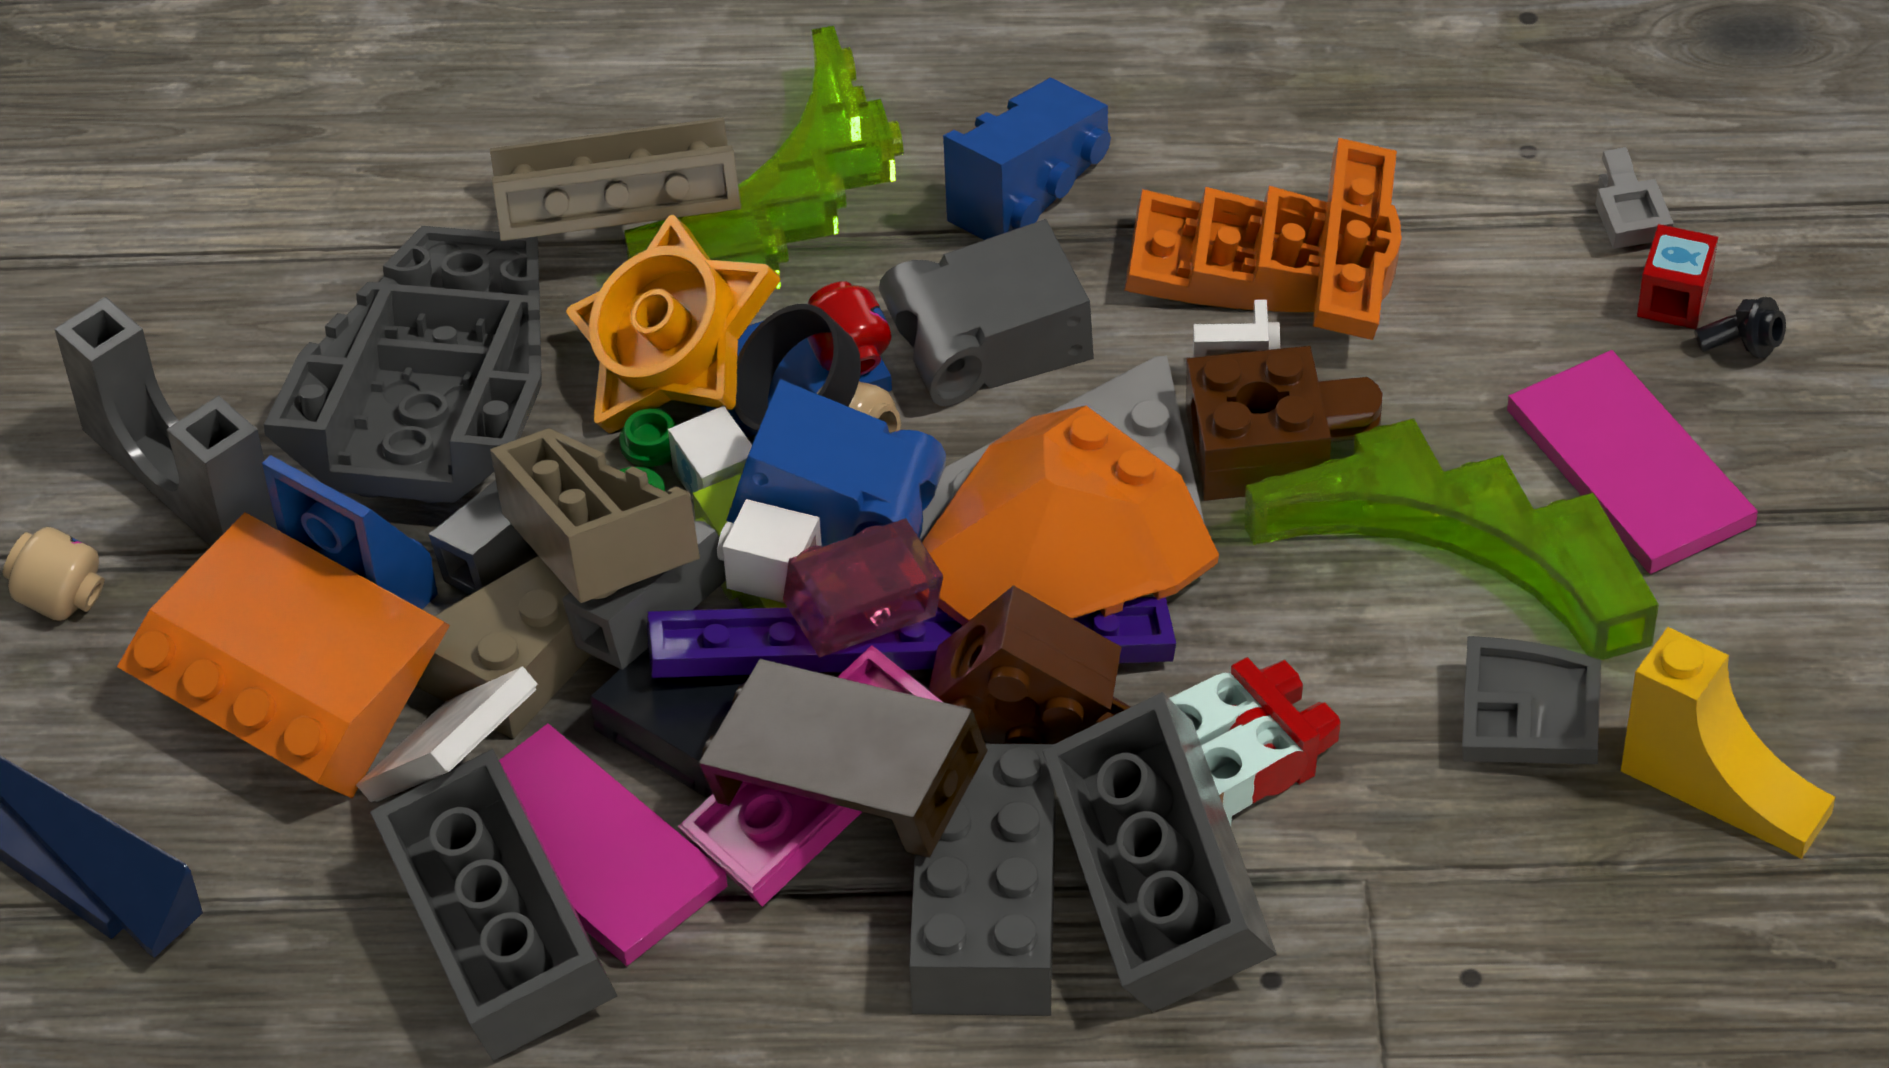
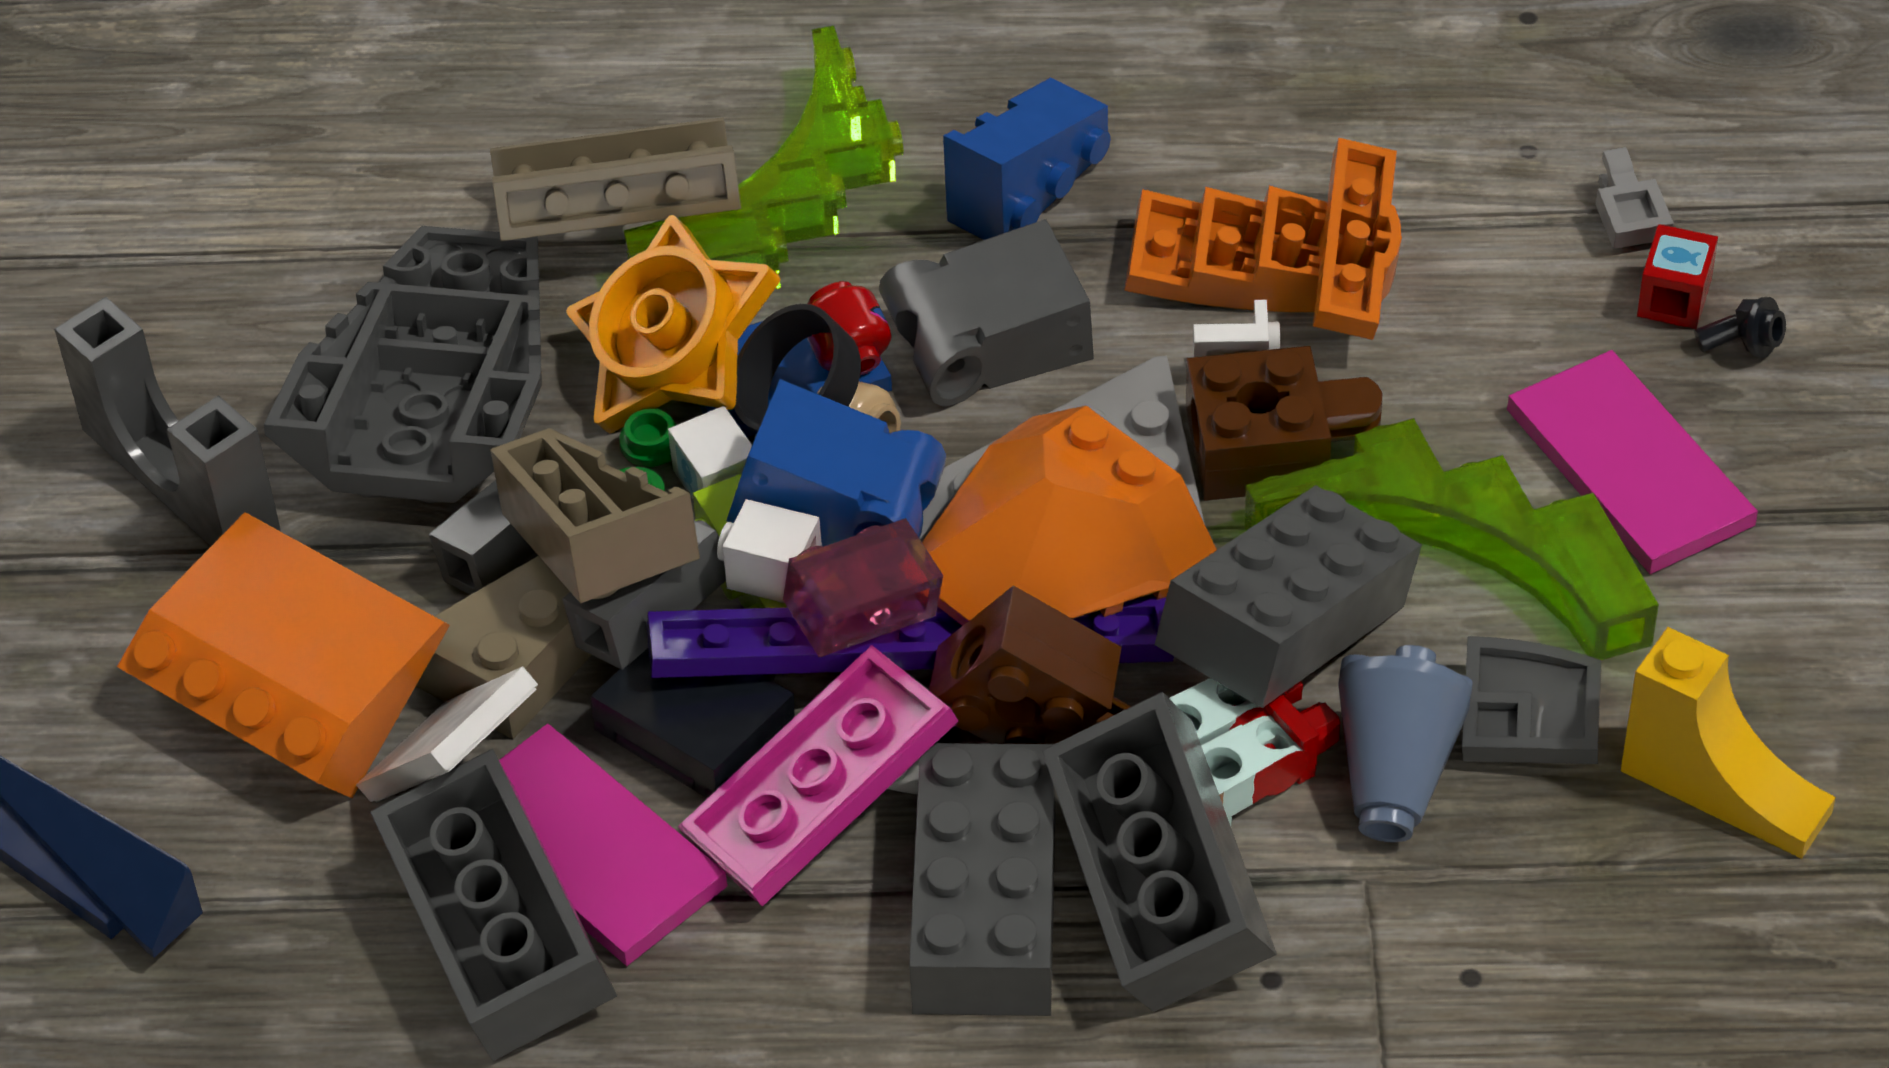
(53, 573): tan head -> none
(349, 533): blue slope -> none
(847, 749): panel -> none
(1287, 595): none -> dark grey brick
(1398, 734): none -> sand blue cone

